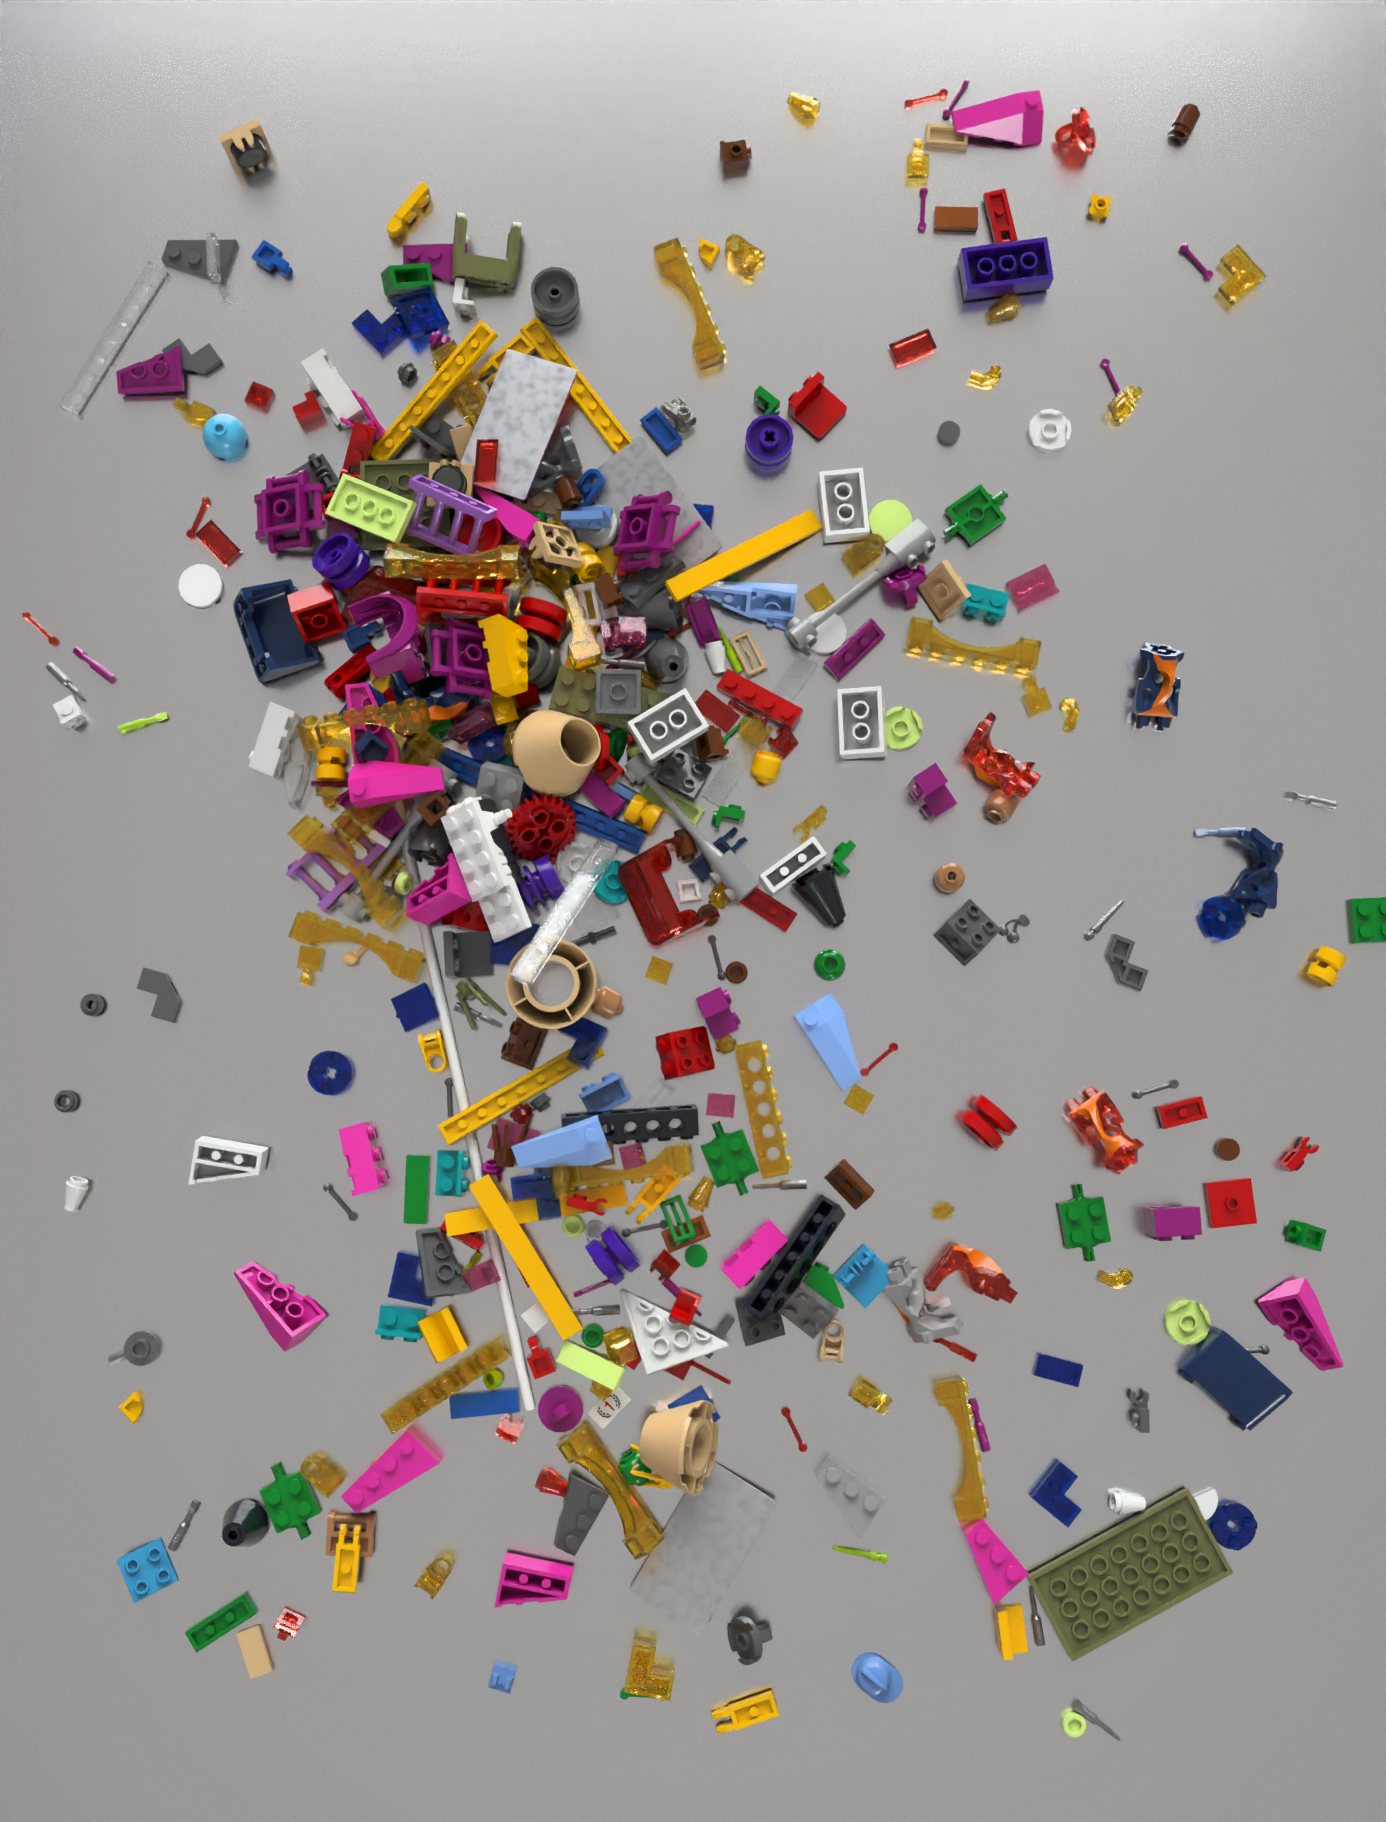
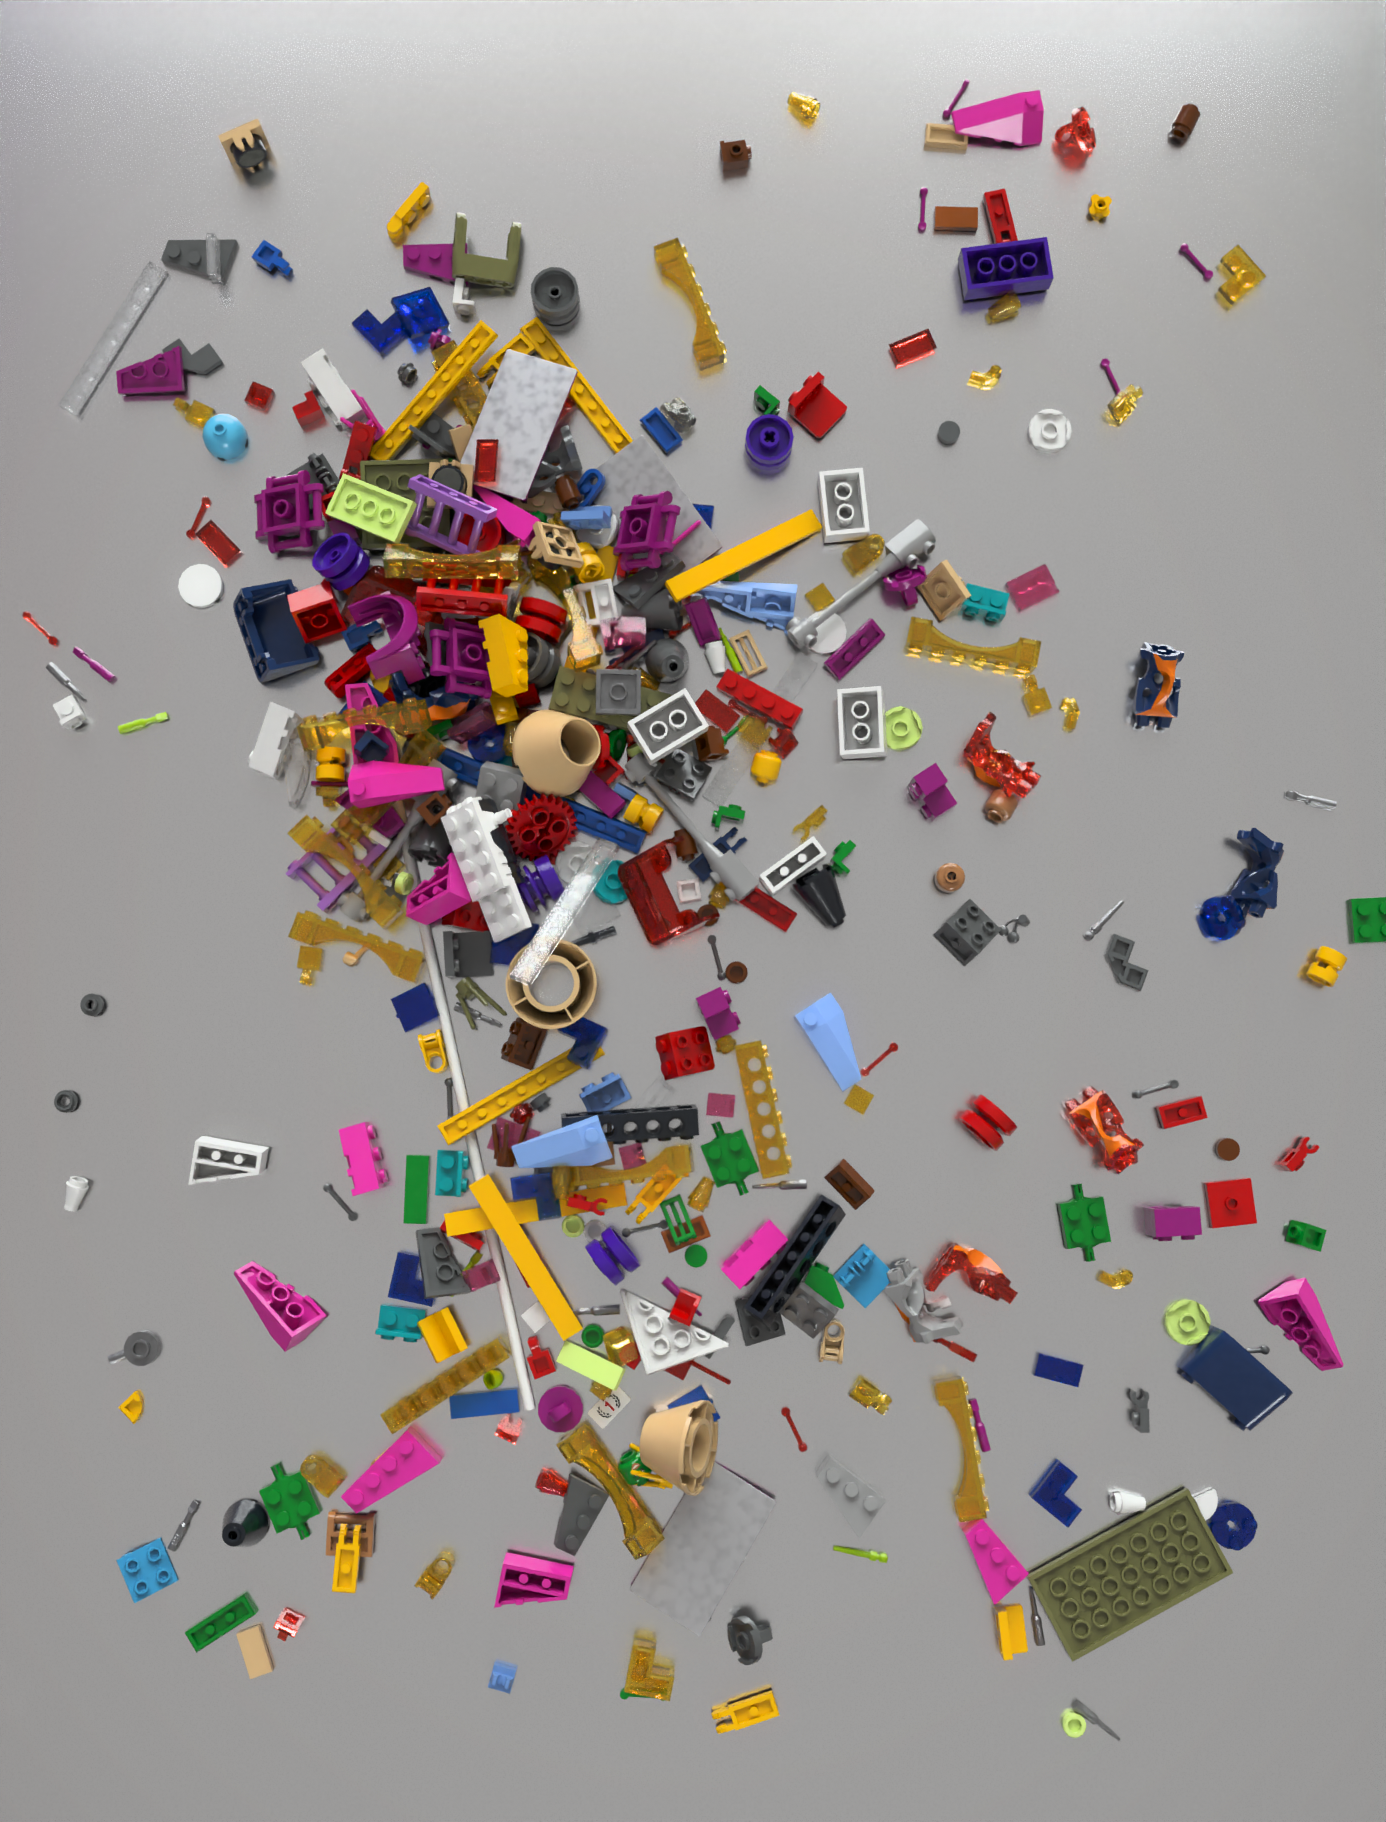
(167, 999): dark grey tile -> none
(318, 1069): clear blue plate -> none
(406, 278): green slope -> none
(490, 1168): magenta plate -> none
(596, 1286): magenta hinge -> none
(607, 1002): medium nougat head -> none
(608, 591): reddish brown brick -> none
(625, 663): flat silver piece -> none
(659, 970): clear yellow tile -> none
(665, 1265): clear red tile -> none
(690, 809): yellowish green tile -> none
(708, 252): yellow tile -> none
(746, 257): clear yellow piece -> none
(829, 965): green piece -> none
(877, 1678): medium blue piece -> none
(889, 519): yellowish green tile -> none
(918, 162): clear yellow plate -> none
(942, 94): clear red hinge -> none
(943, 1212): clear yellow plate -> none
(975, 514): green plate -> none
(1222, 832): sand blue piece -> none

